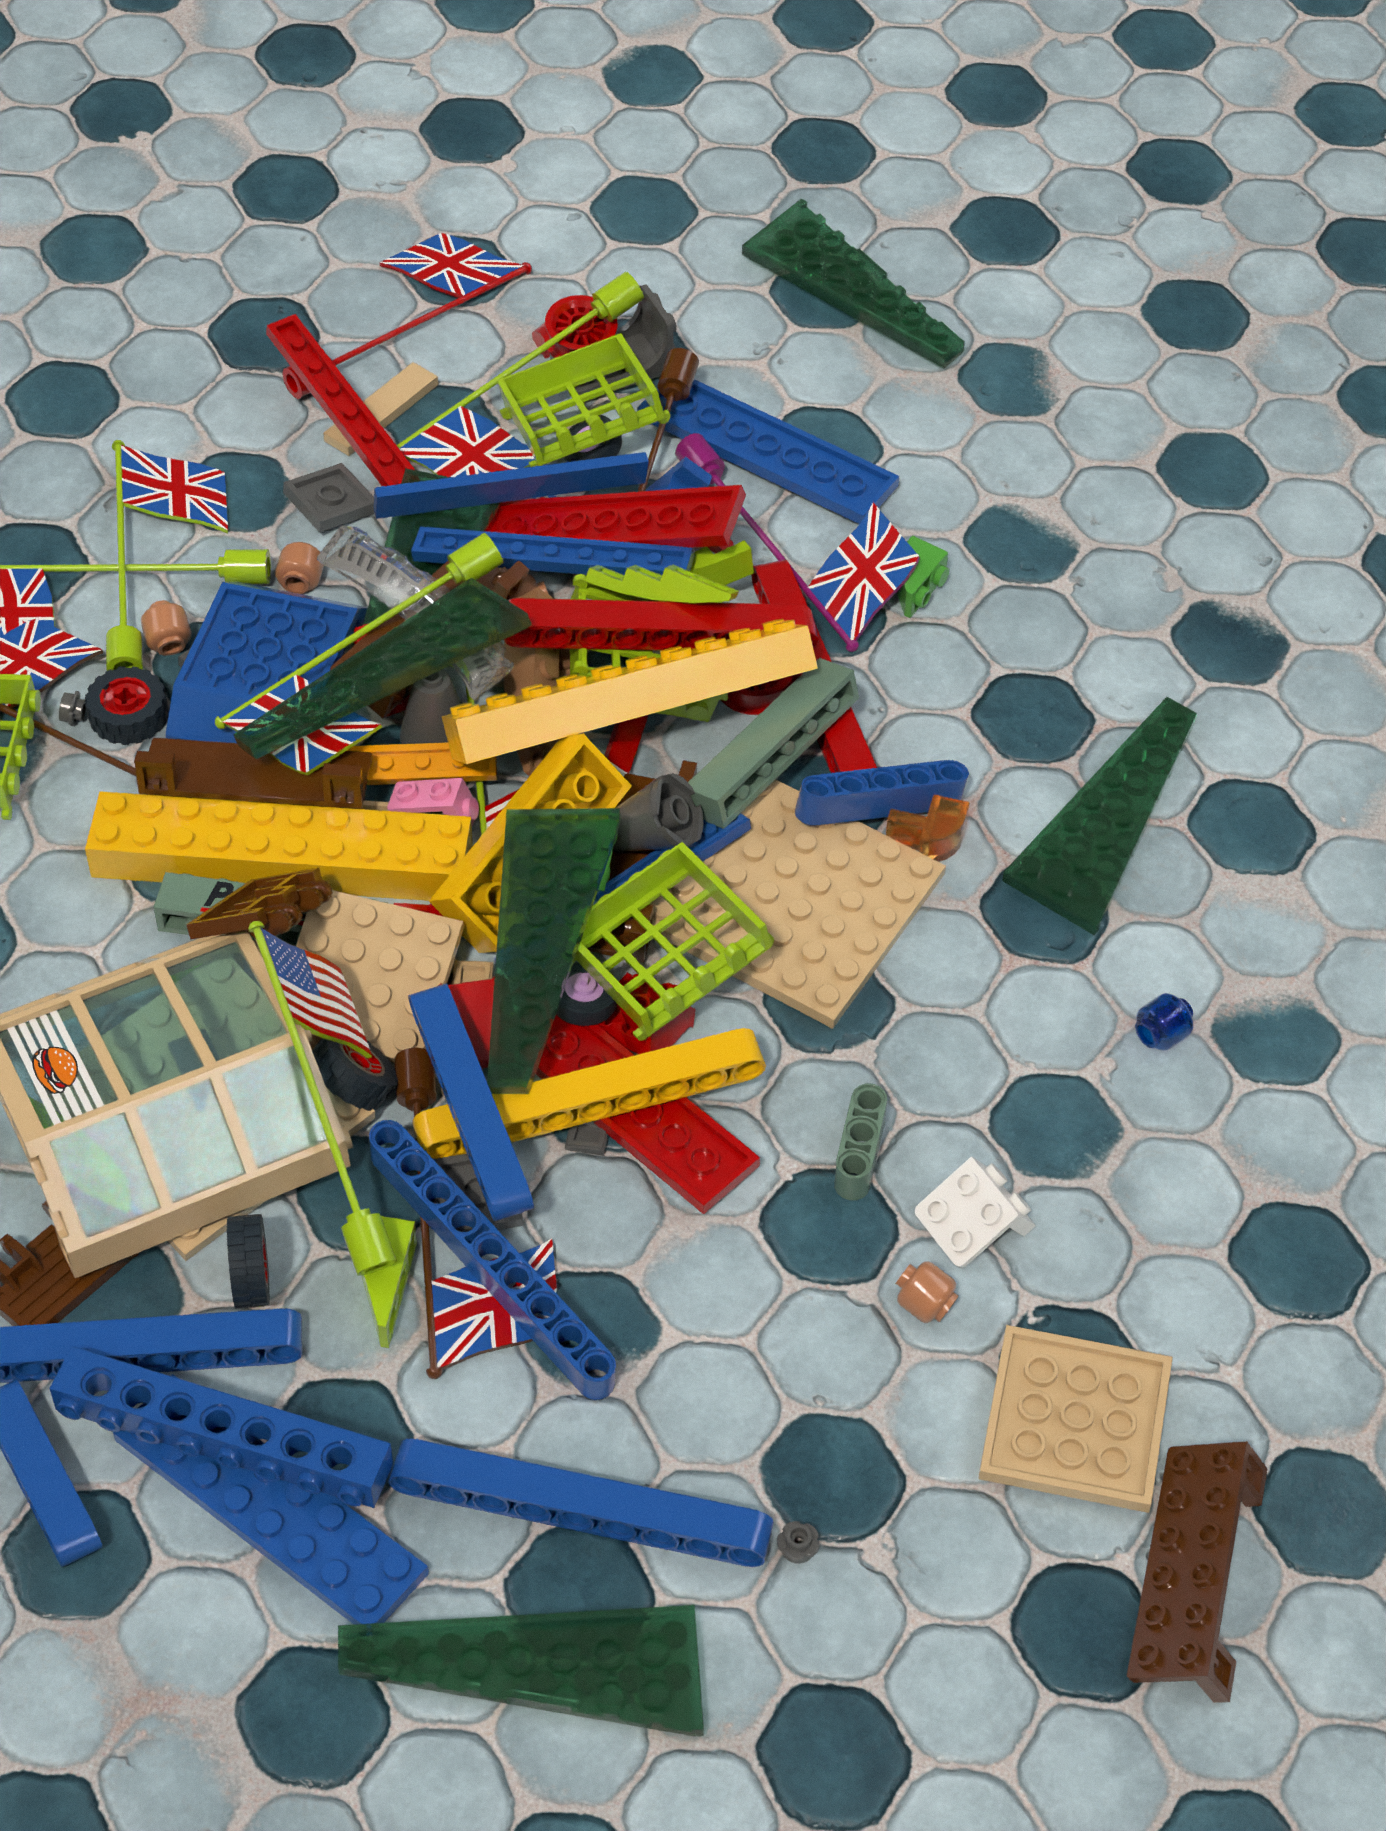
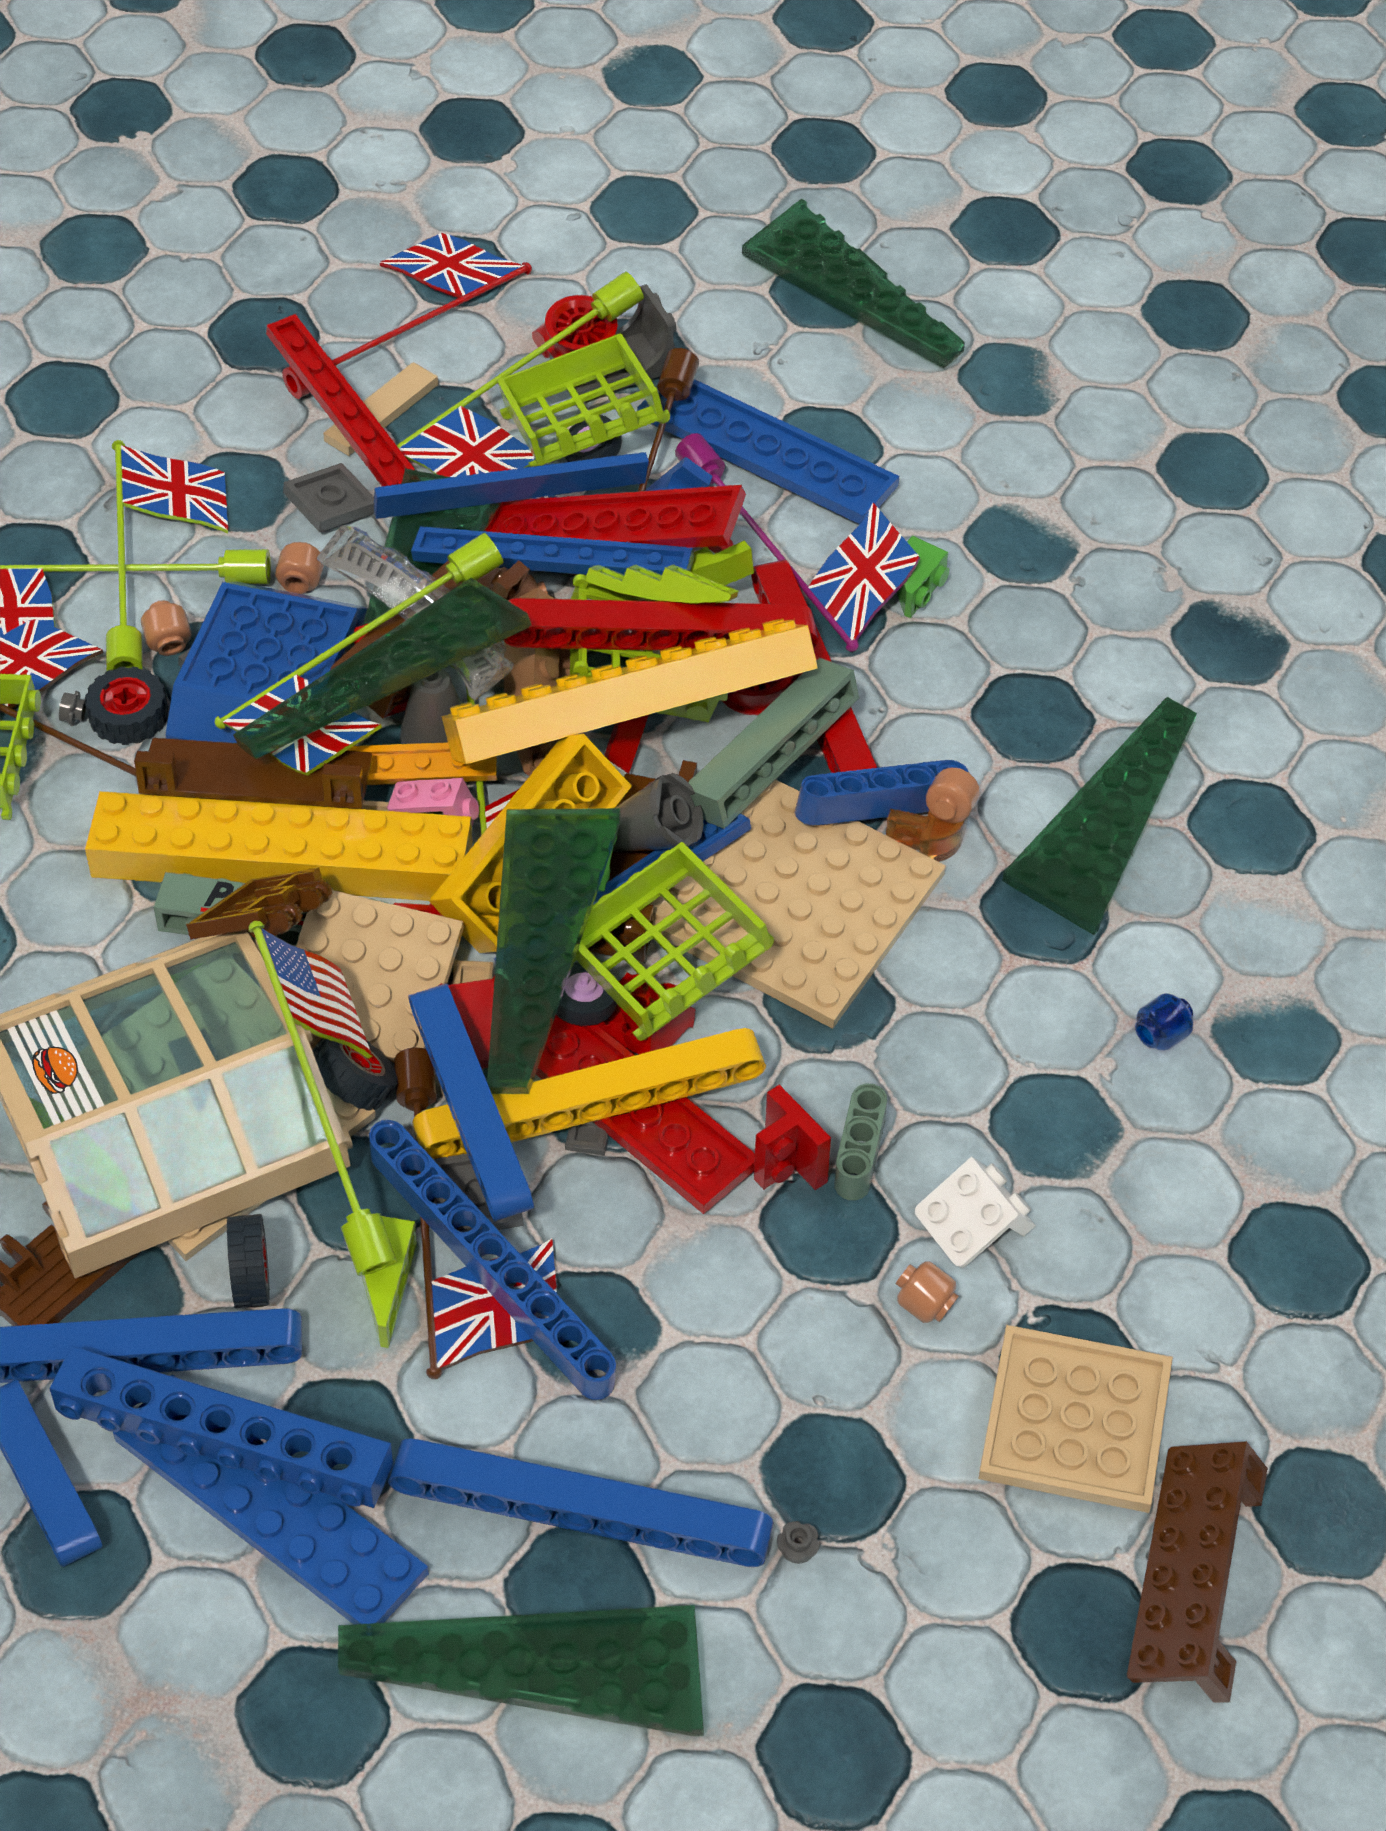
(790, 1143): none -> red bracket
(952, 795): none -> nougat head

